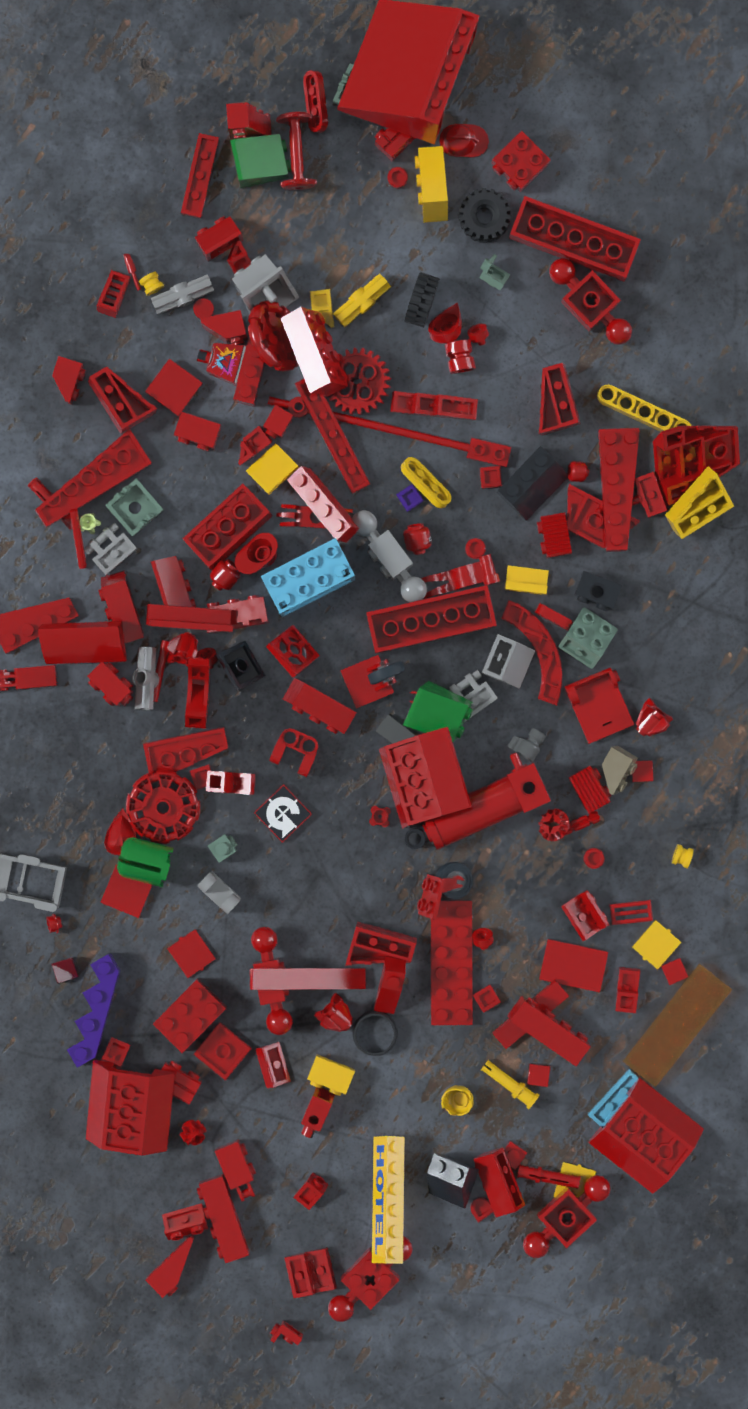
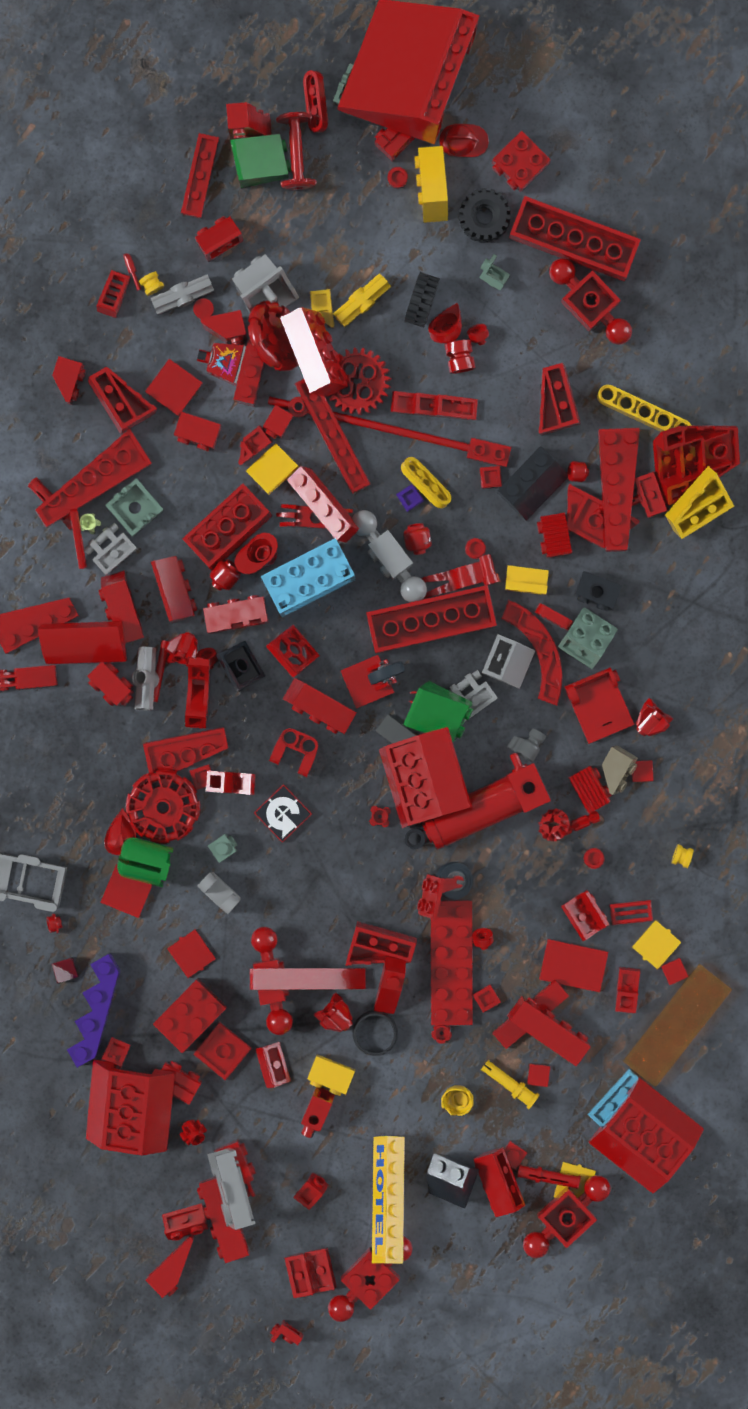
(189, 617): red fence -> none
(235, 1200): none -> light grey piece
(238, 257): red slope -> none
(441, 1038): none -> red plate
(480, 1208): red tile -> none

